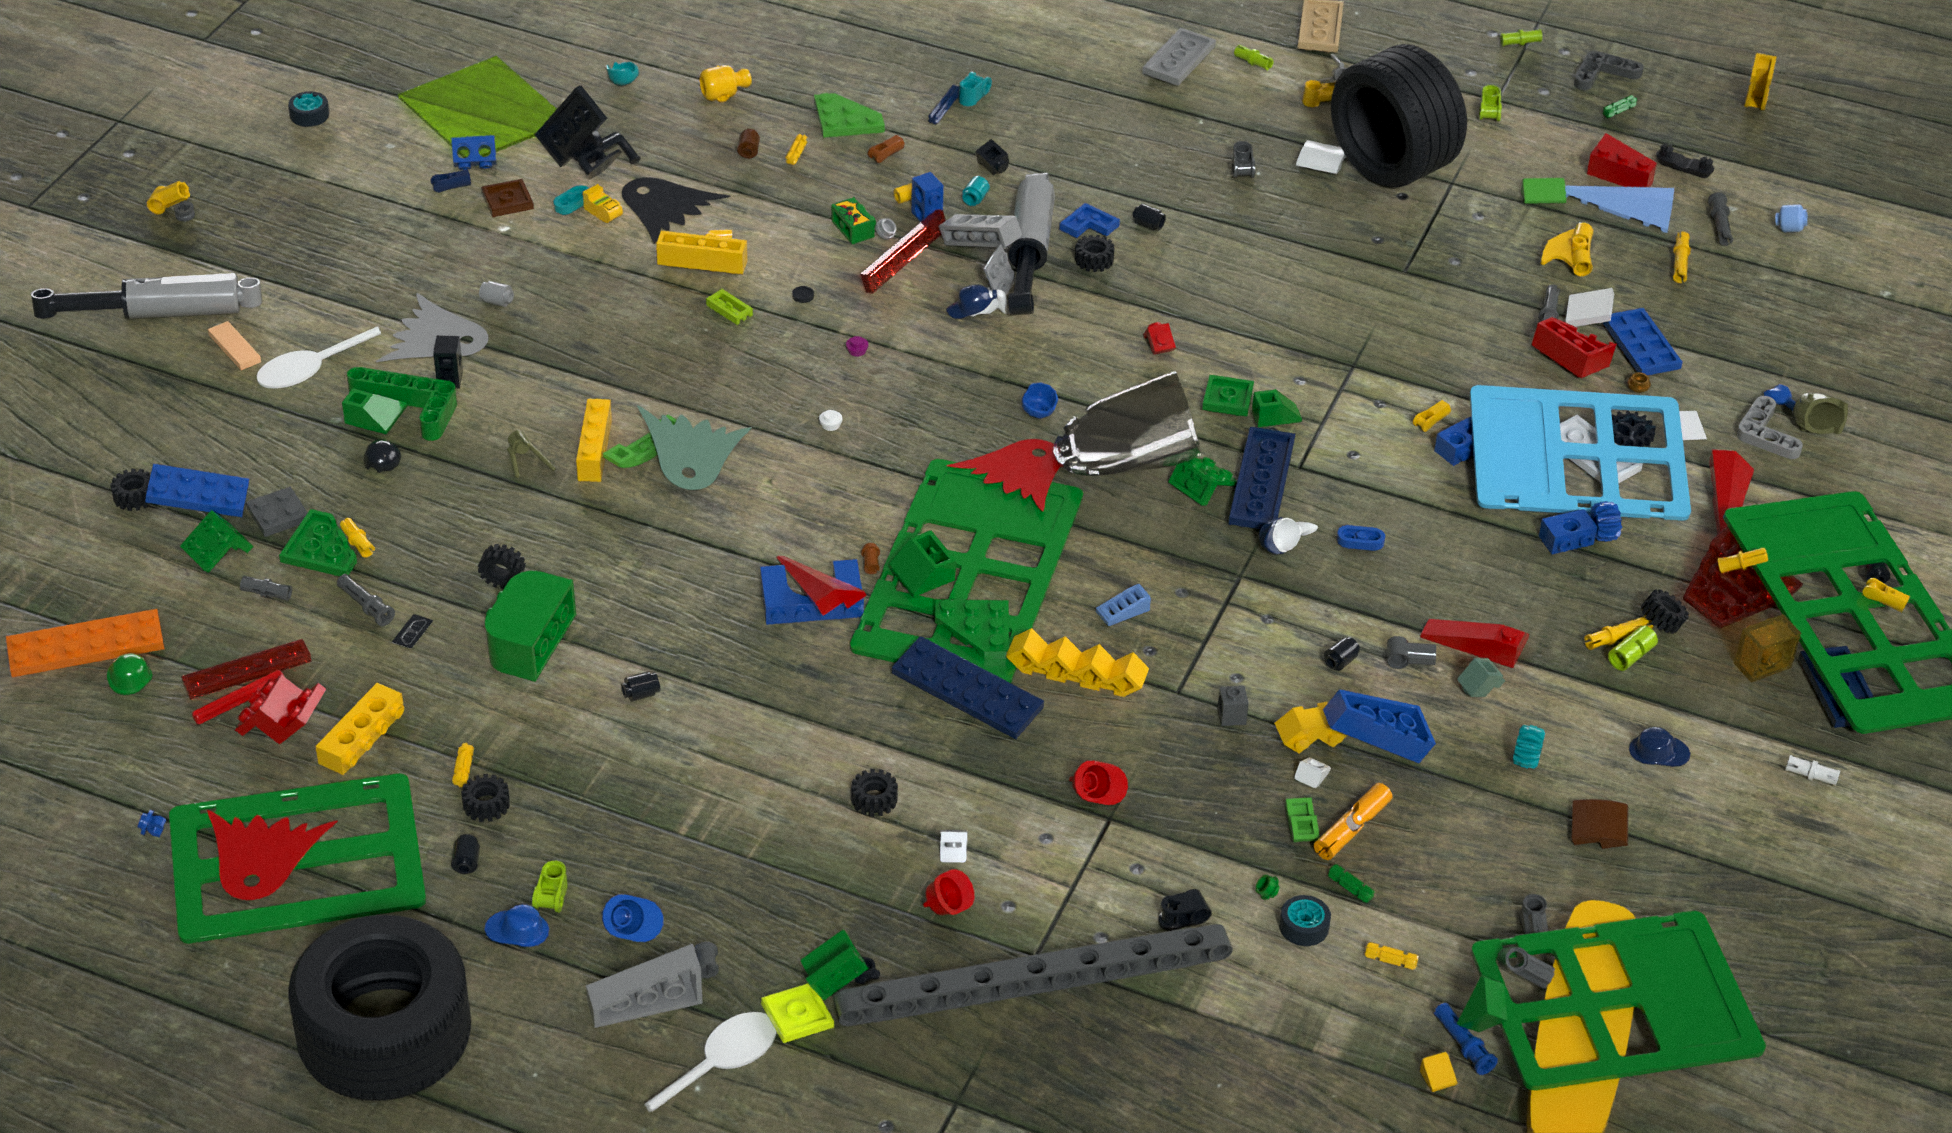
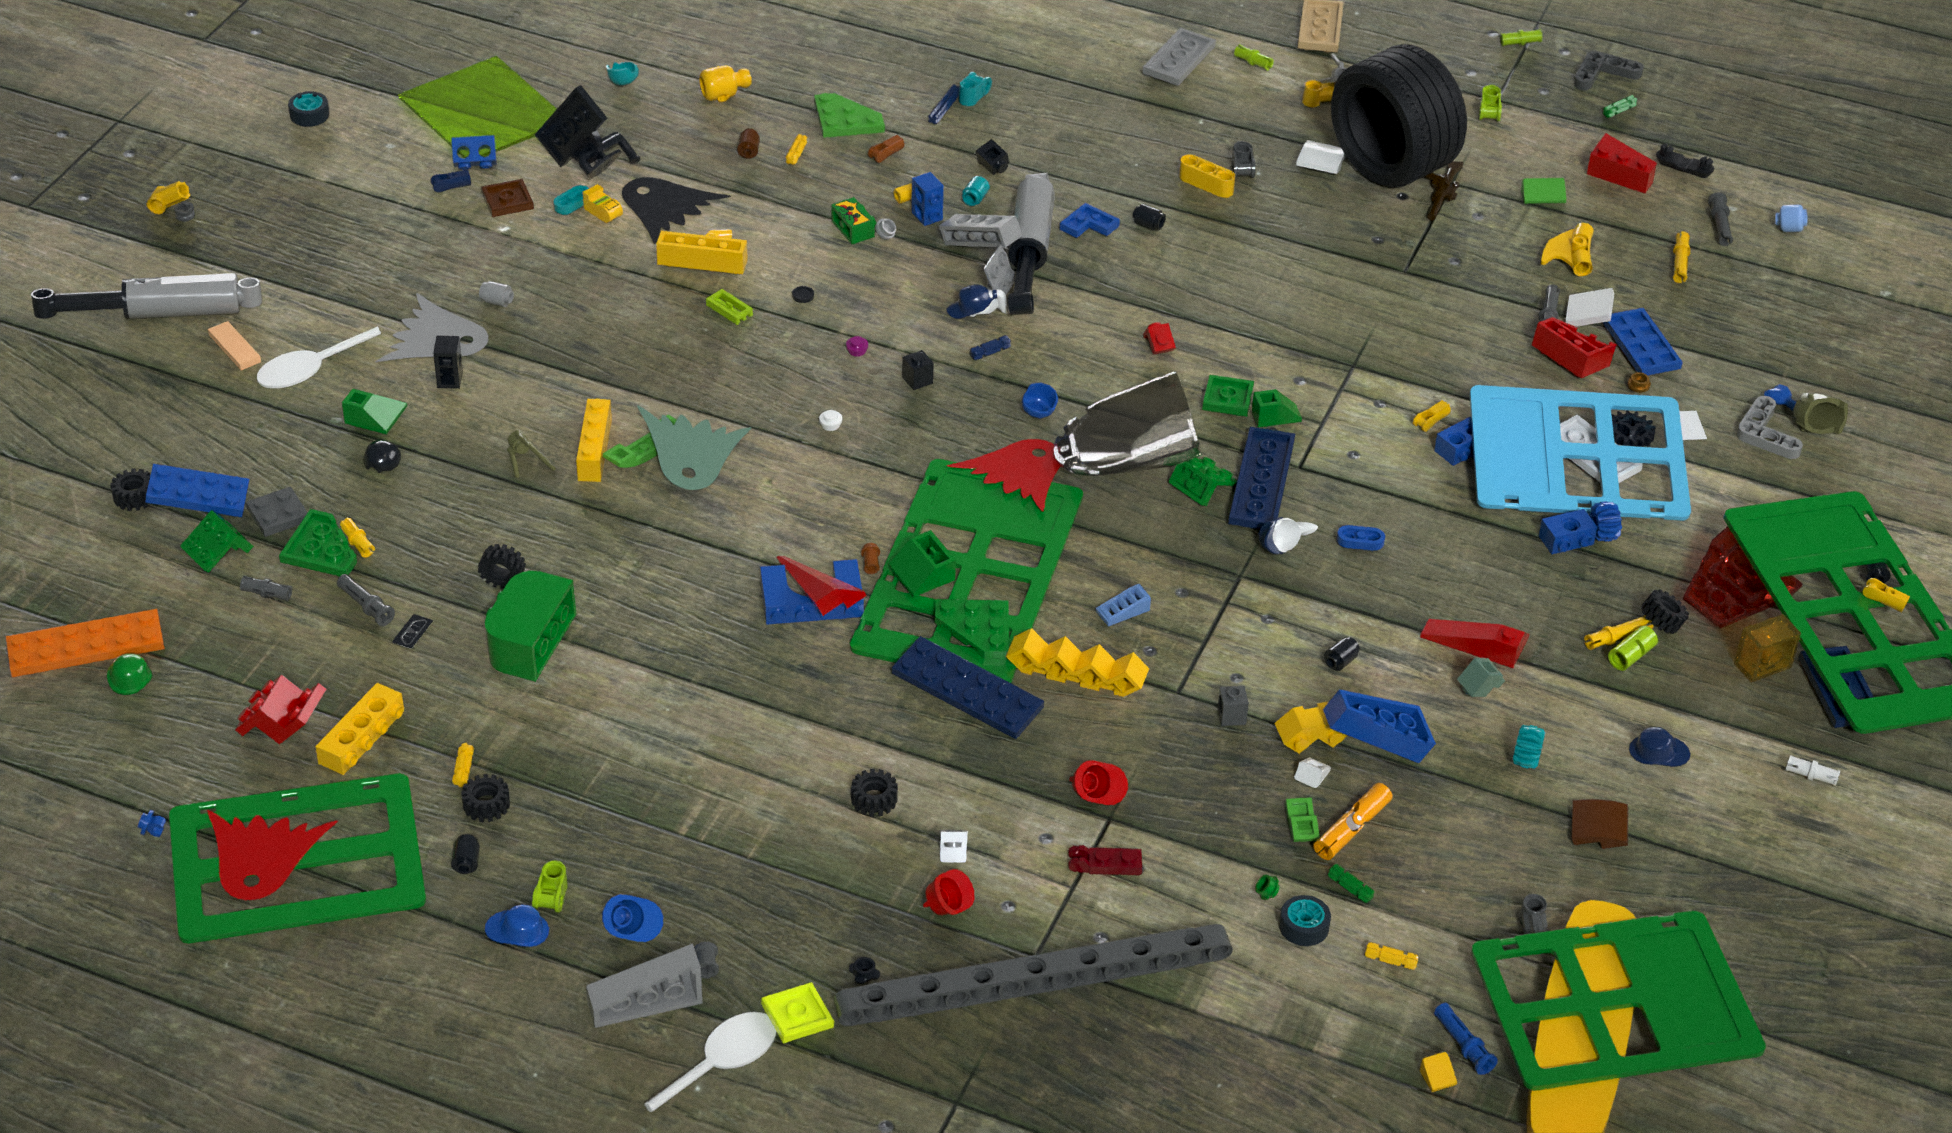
(232, 699): red axle -> none
(246, 669): clear red plate -> none
(387, 1053): black tyre -> none
(433, 395): green beam -> none
(640, 686): black brick -> none
(833, 965): green bracket -> none
(903, 252): clear red plate -> none
(917, 370): none -> black brick
(990, 347): none -> dark blue axle
(1094, 253): black tyre -> none
(1105, 860): none -> dark red hinge
(1186, 908): black piece -> none
(1207, 176): none -> yellow beam
(1402, 653): dark grey piece -> none
(1443, 188): none -> dark brown piece
(1485, 1006): green slope -> none
(1527, 966): dark grey piece -> none
(1642, 203): light blue wedge -> none
(1730, 482): red wedge -> none
(1742, 560): yellow axle -> none
(1760, 81): yellow piece -> none

